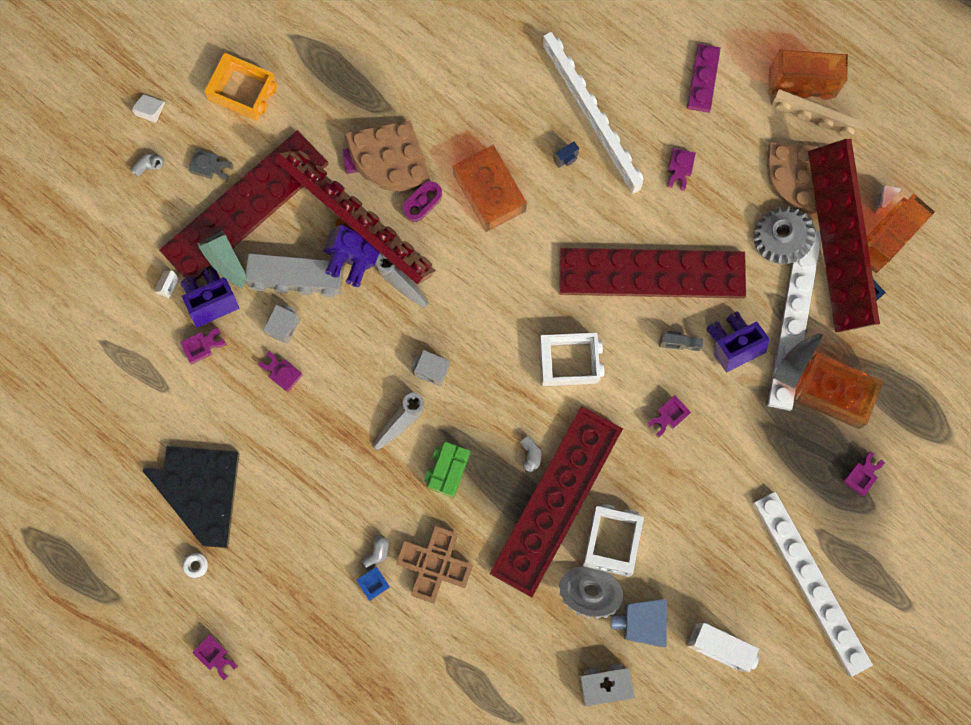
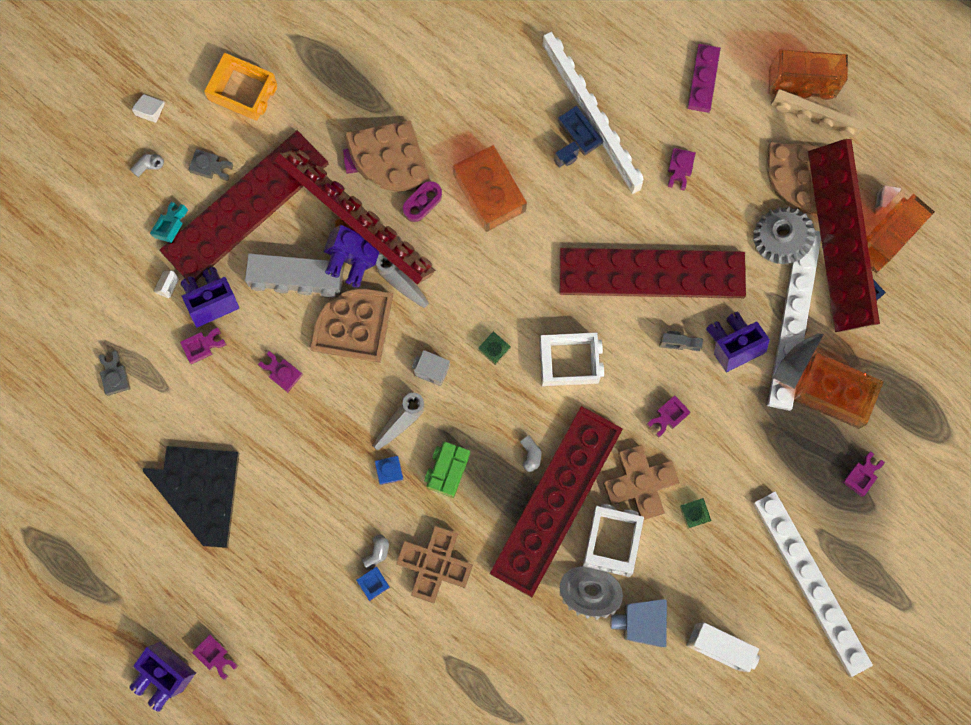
(114, 377): none -> dark grey plate
(165, 671): none -> dark purple brick
(169, 224): none -> teal plate
(187, 565): white plate -> none
(222, 258): sand green slope -> none
(282, 323): light grey brick -> none
(354, 325): none -> medium nougat plate
(389, 470): none -> blue plate
(494, 348): none -> clear green plate
(580, 130): none -> dark blue plate
(619, 690): light grey brick -> none
(641, 482): none -> medium nougat plate
(695, 513): none -> clear green plate

